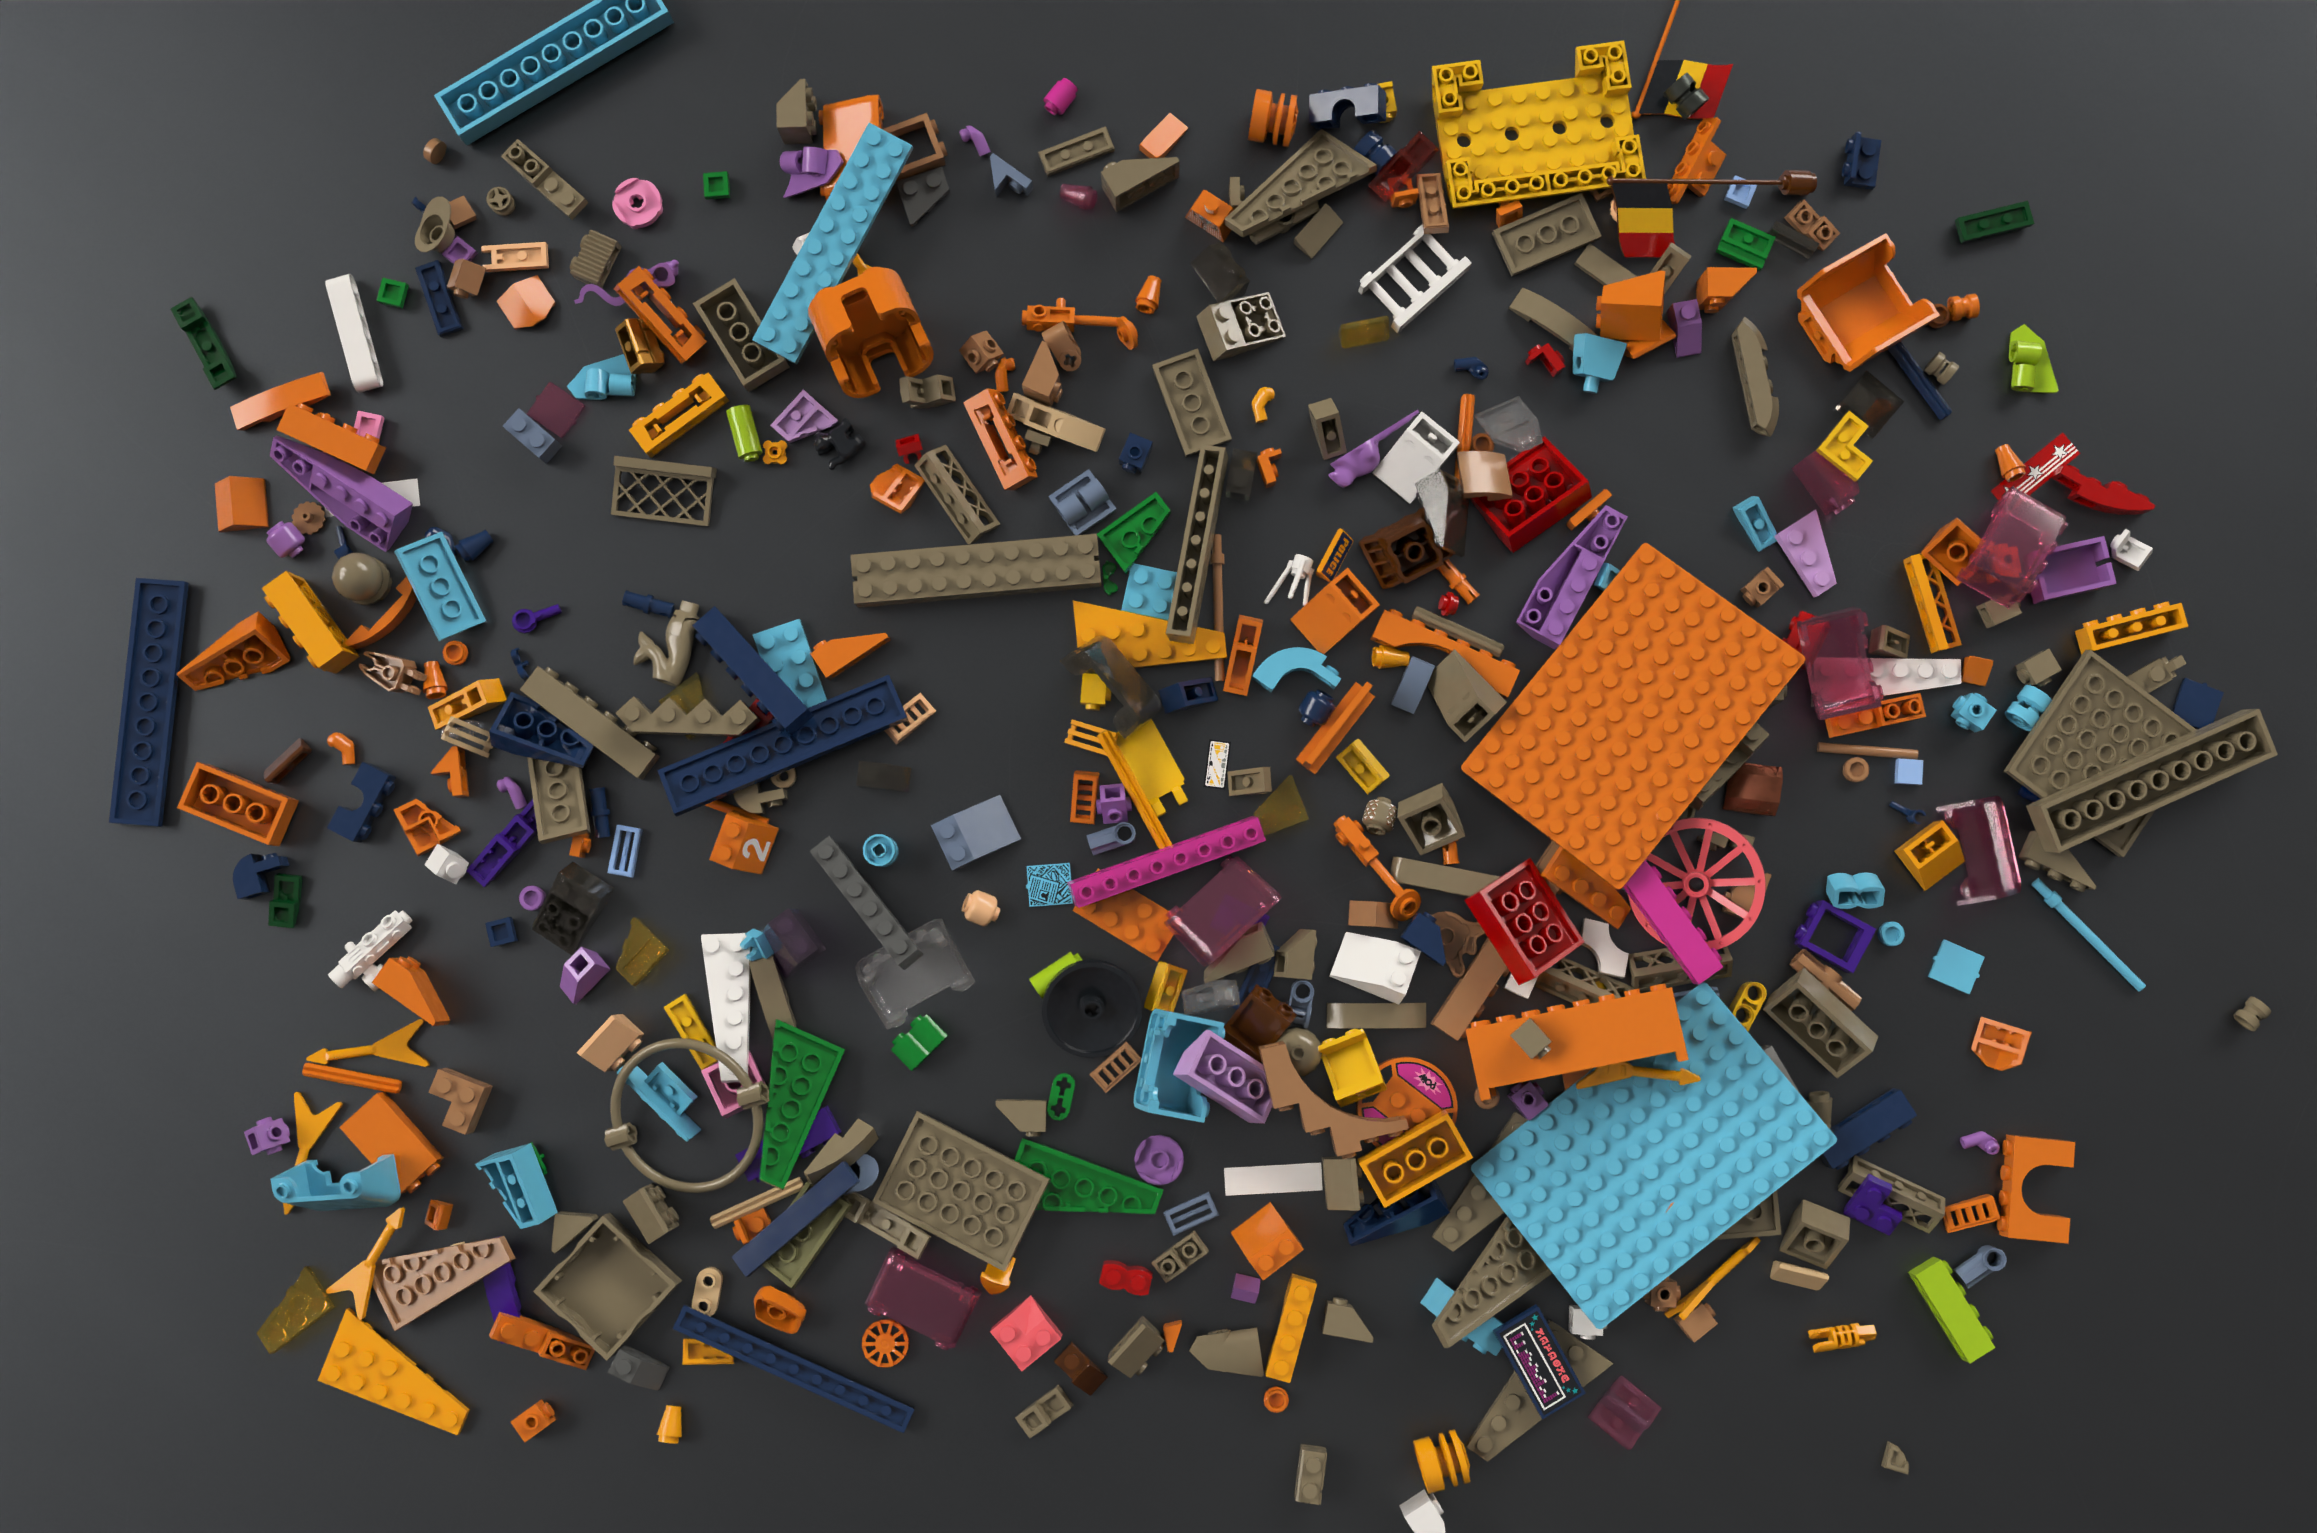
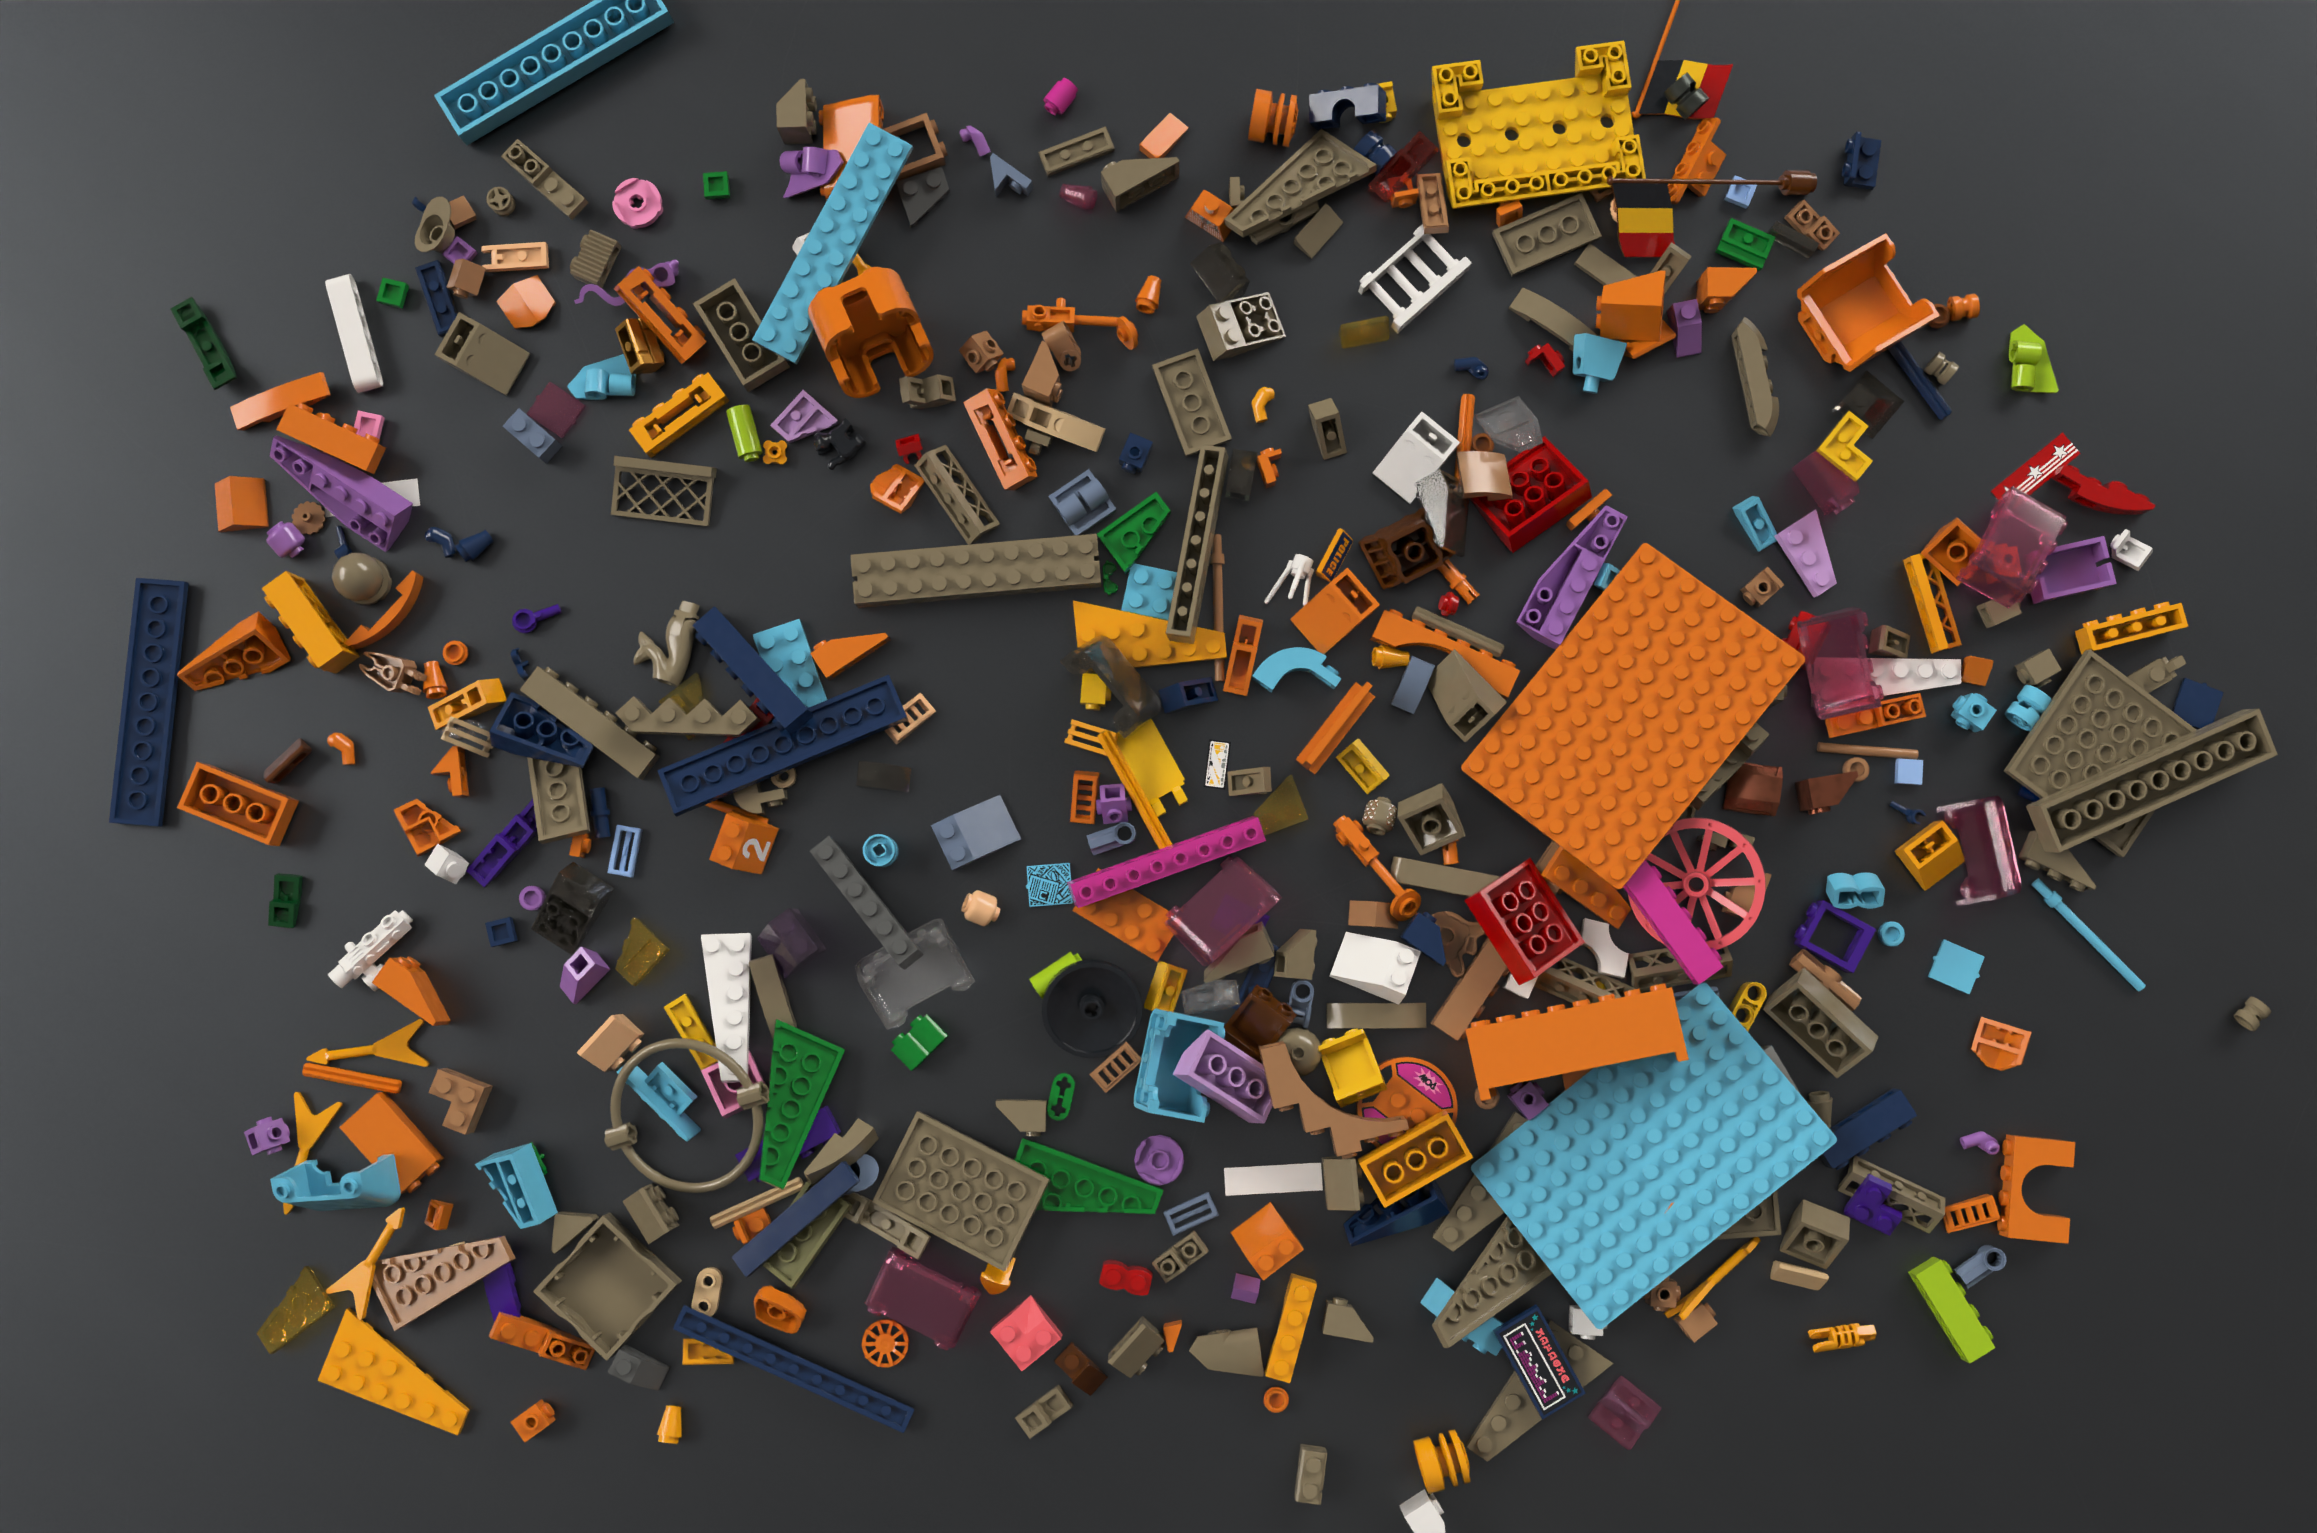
(251, 871): dark blue brick -> none
(375, 787): dark blue arch -> none
(434, 150): medium nougat tile -> none
(440, 586): medium azure plate -> none
(482, 354): none -> dark tan slope
(514, 791): medium lavender arm -> none
(648, 604): dark blue pin -> none
(759, 944): medium azure tile -> none
(1316, 708): dark blue head -> none
(1363, 458): medium lavender animal -> none
(1532, 1039): dark tan brick -> none
(1625, 1070): light orange piece -> none
(1822, 792): none -> copper slope
(1895, 1459): dark tan tile -> none
(1994, 222): dark green plate -> none
(2009, 463): orange cone -> none

